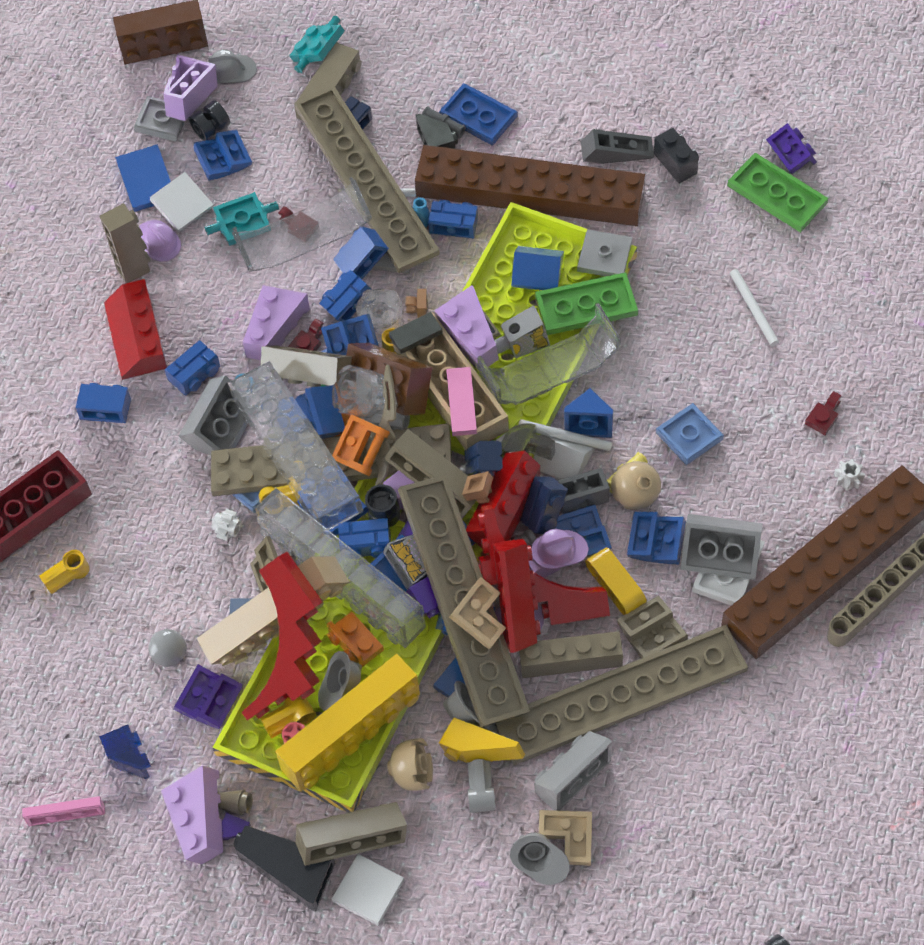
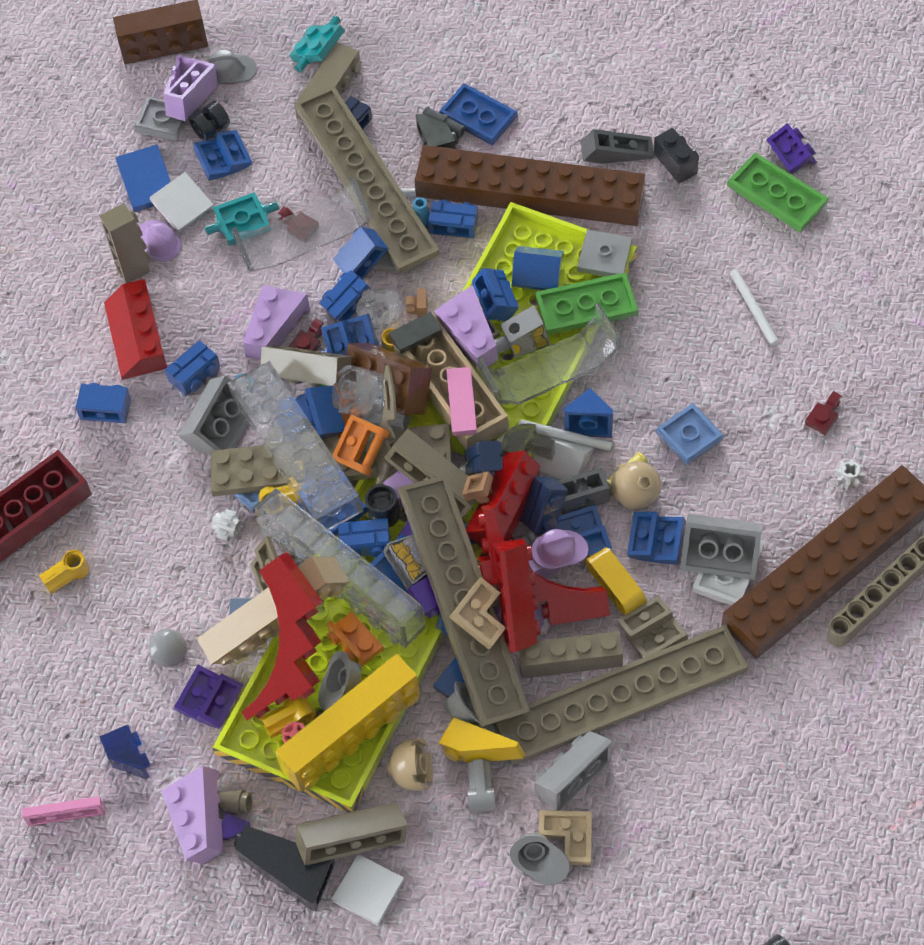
(495, 294): none -> blue brick

